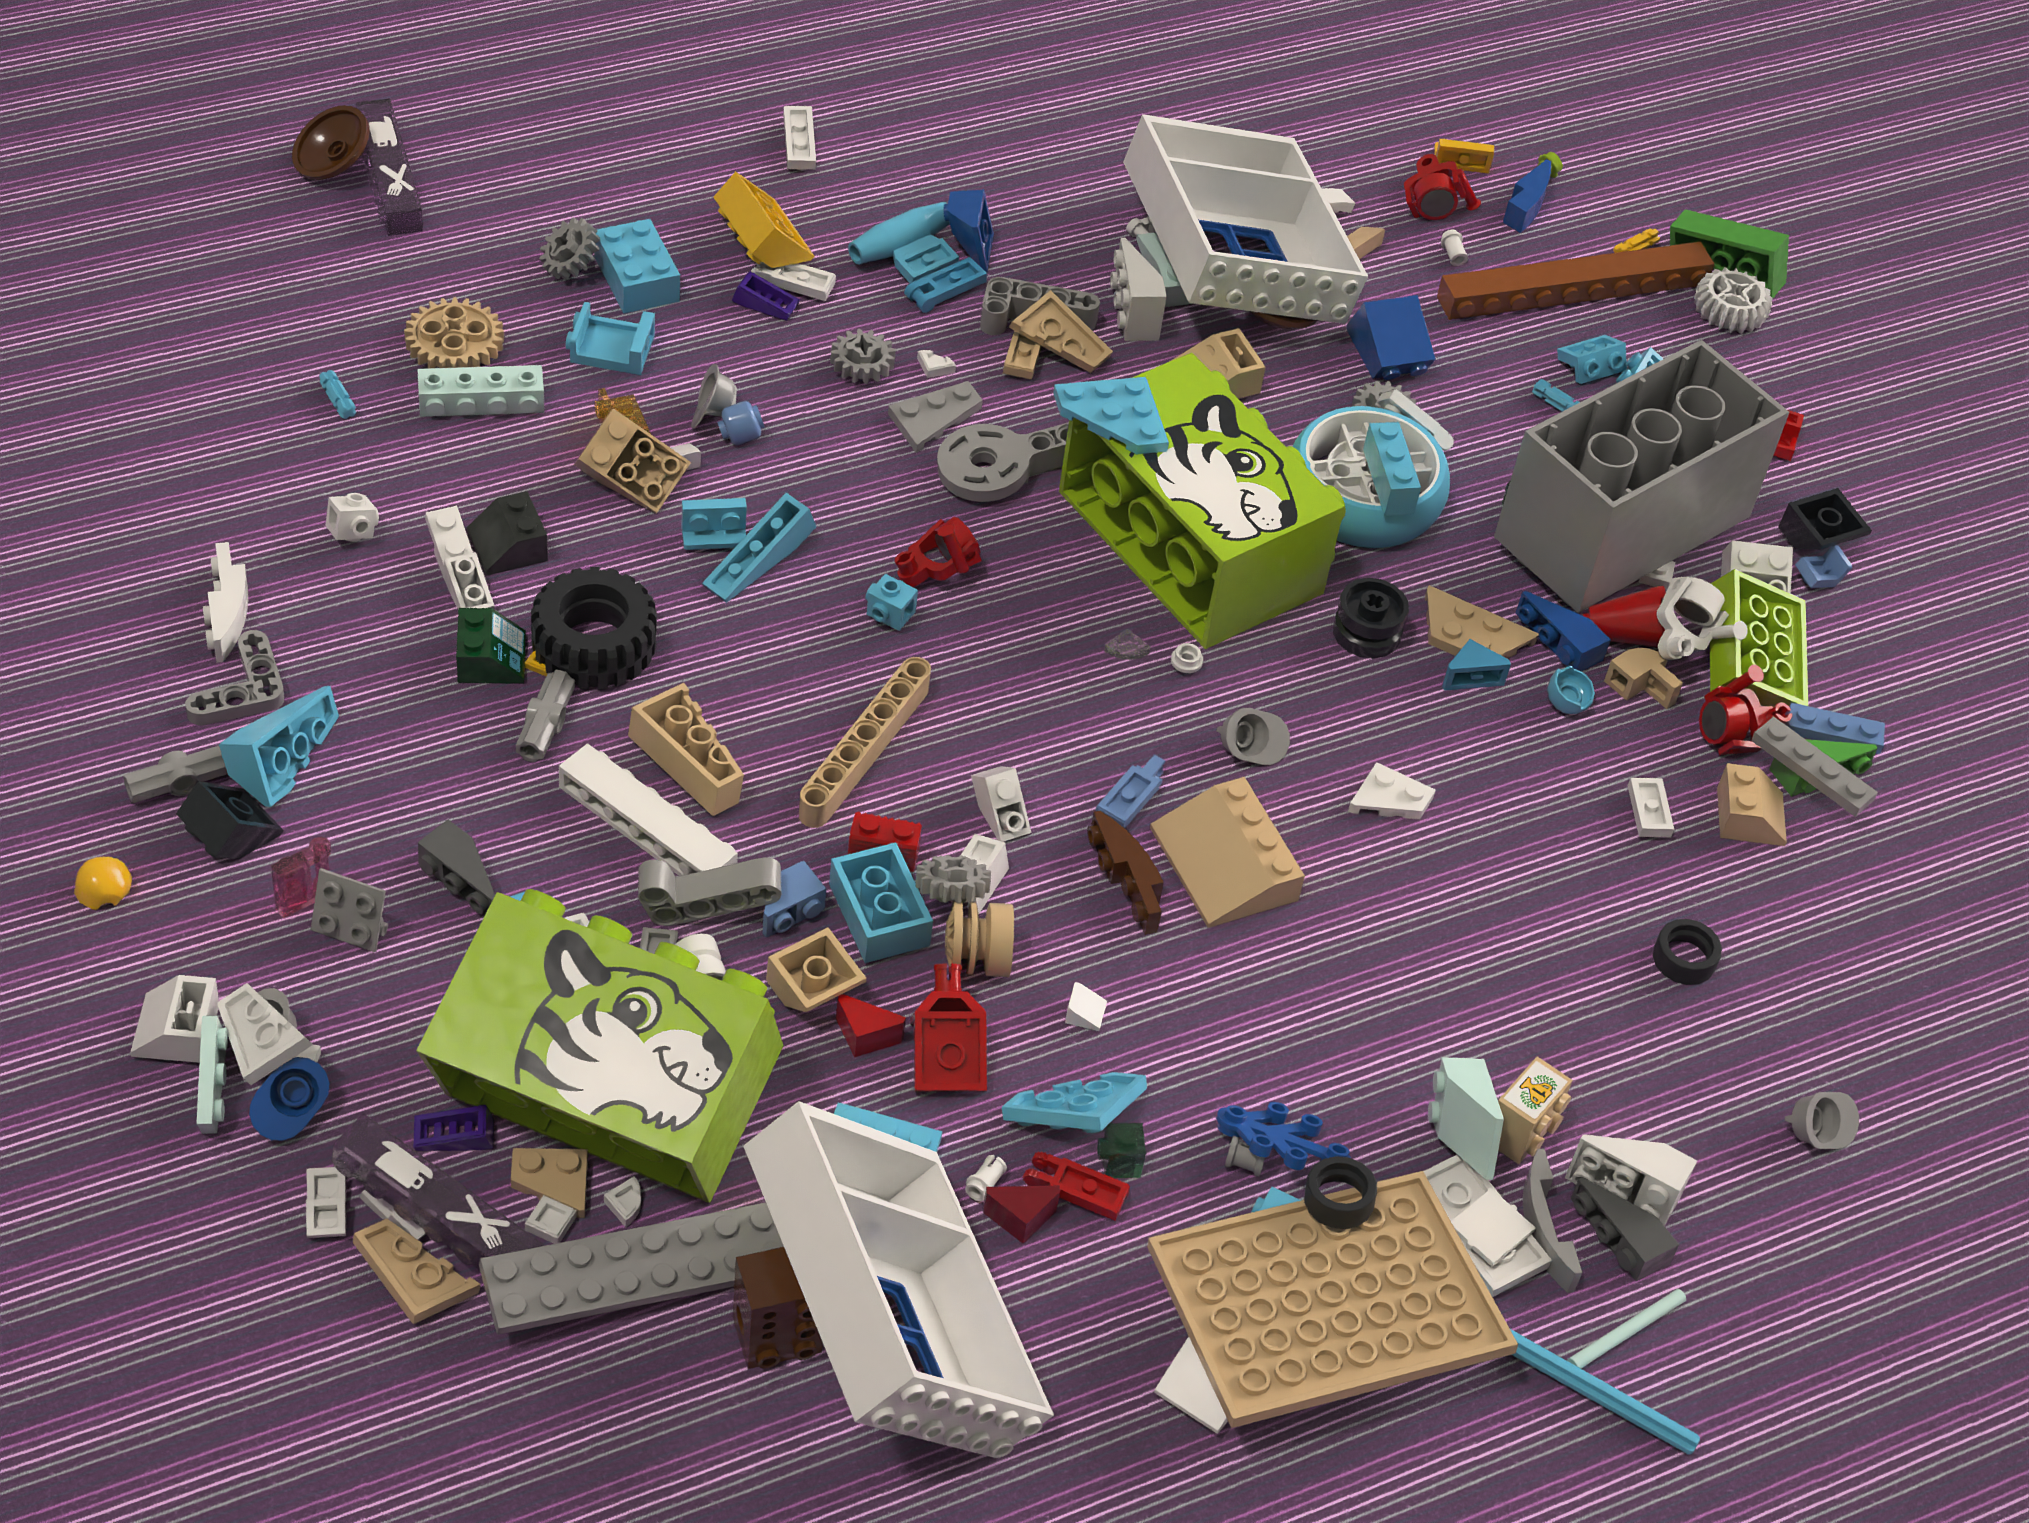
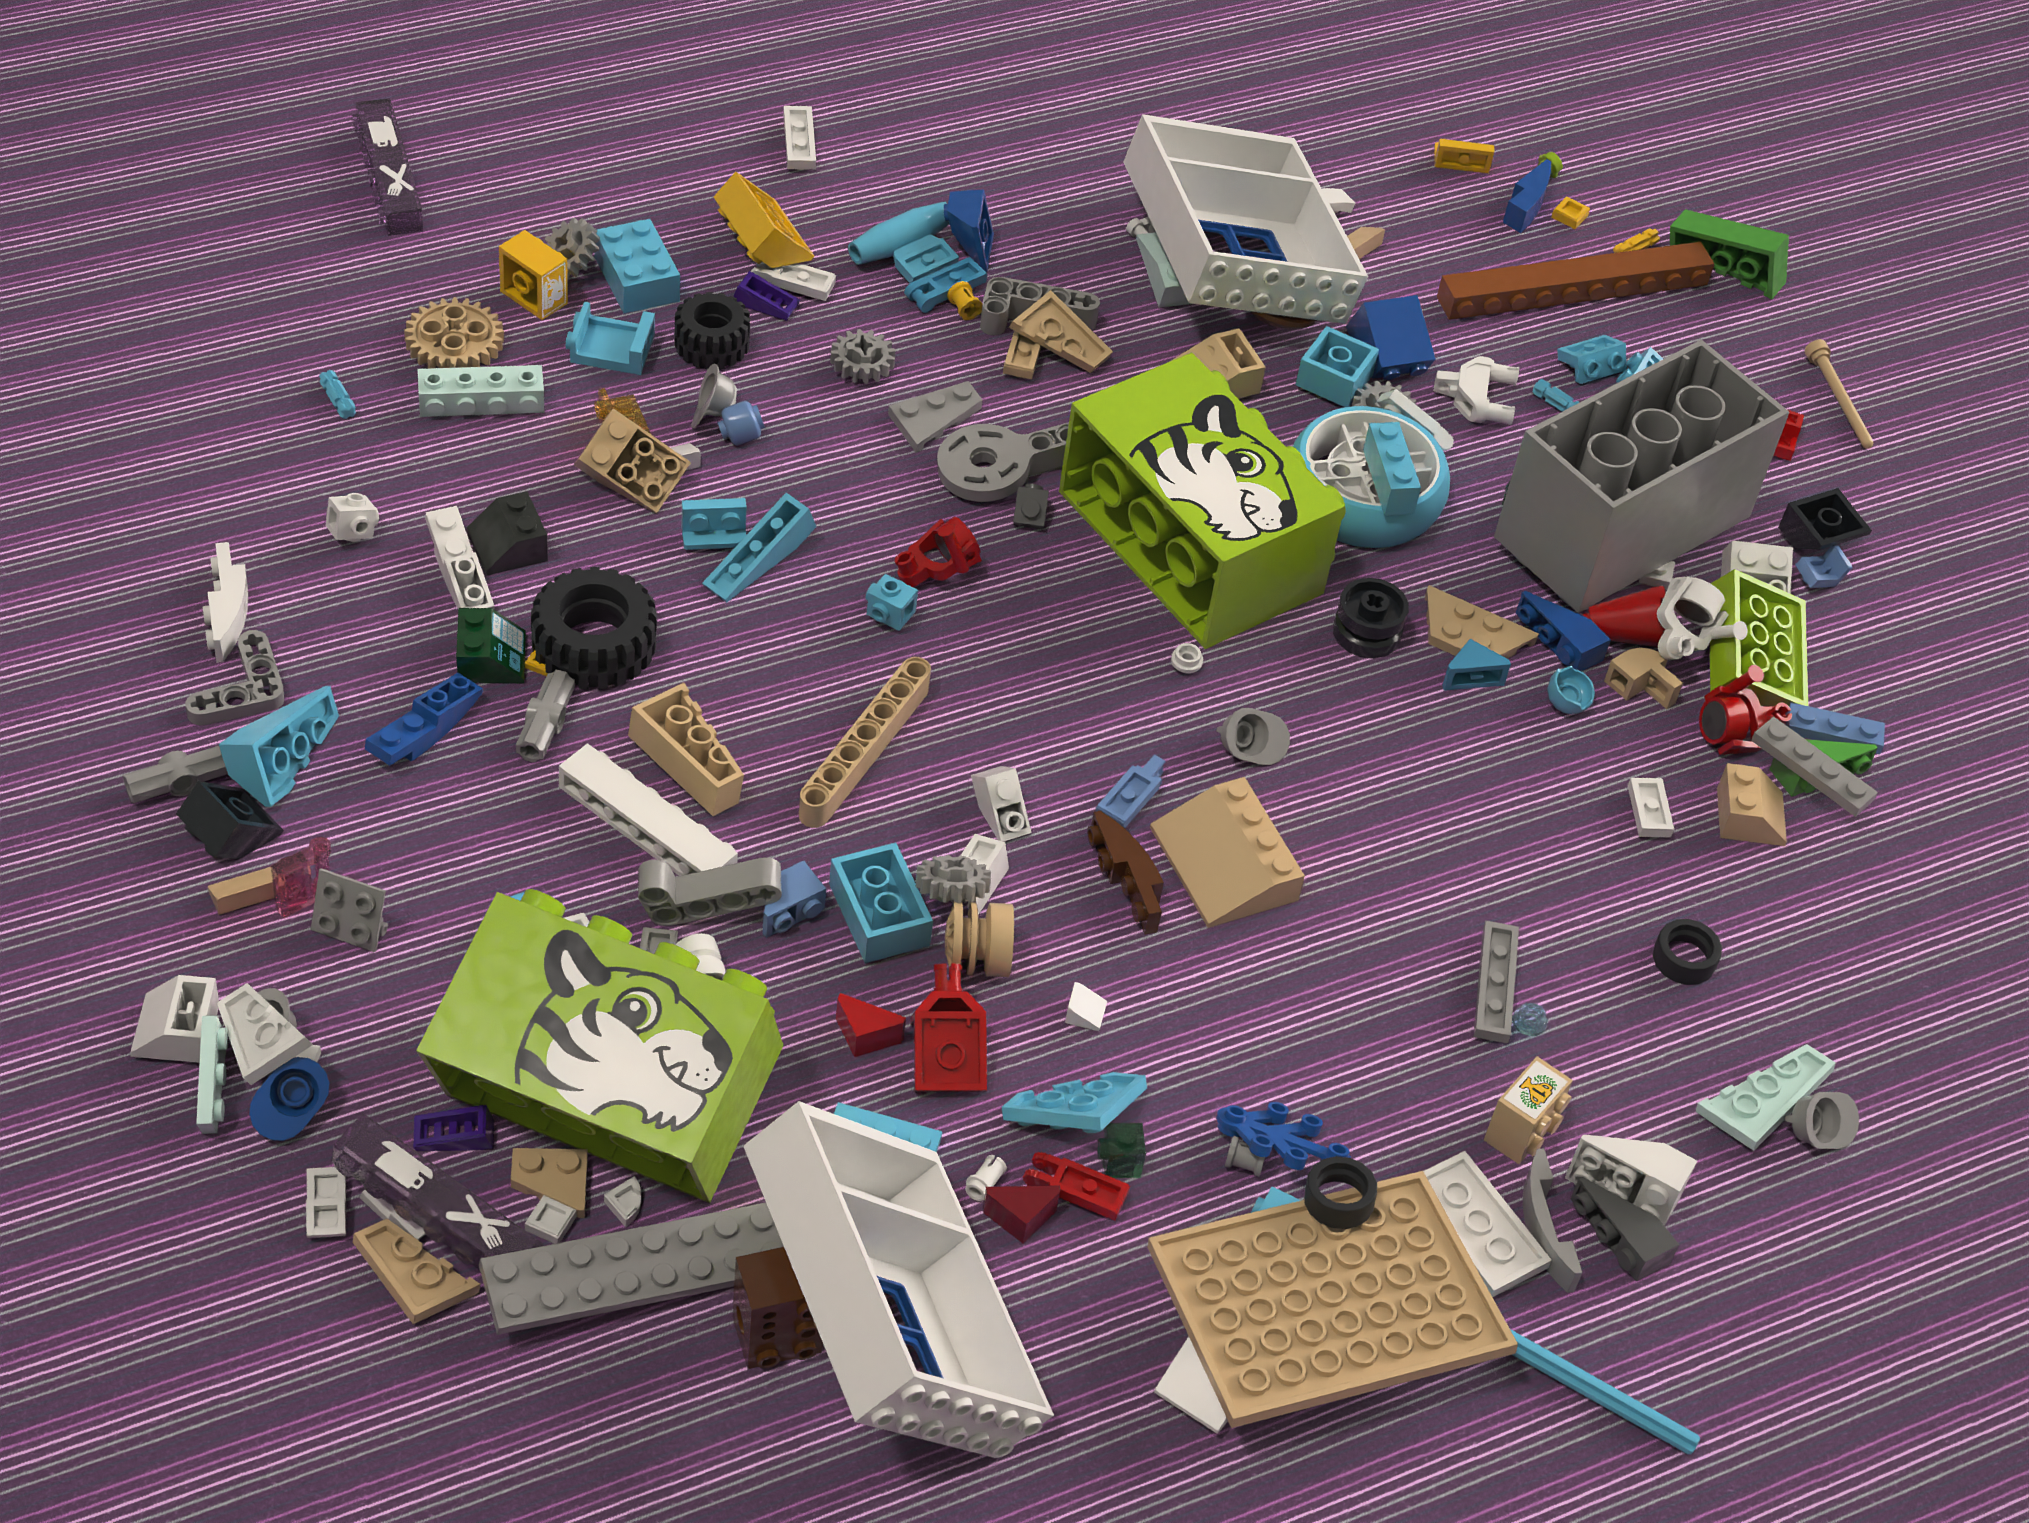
(102, 882): yellow hair -> none
(242, 891): none -> tan slope
(331, 143): reddish brown dish -> none
(428, 721): none -> blue slope
(456, 862): dark grey slope -> none
(533, 274): none -> yellow brick
(712, 330): none -> black tyre
(812, 971): tan slope -> none
(873, 831): red brick -> none
(935, 365): white tile -> none
(966, 302): none -> yellow bush
(1031, 506): none -> dark grey bracket
(1115, 410): medium azure plate -> none
(1127, 646): clear tile -> none
(1137, 294): white slope -> none
(1336, 366): none -> medium azure brick
(1392, 794): white wing -> none
(1436, 191): red piece -> none
(1452, 242): white pin -> none
(1467, 1112): light aqua slope -> none
(1471, 387): none -> white connector
(1492, 1227): white piece -> none
(1496, 982): none -> light grey plate
(1533, 1013): none -> clear light blue plate
(1570, 212): none -> yellow tile
(1628, 1329): light aqua bar -> none
(1733, 300): white gear -> none
(1763, 1100): none -> light aqua wing
(1819, 354): none -> tan piece

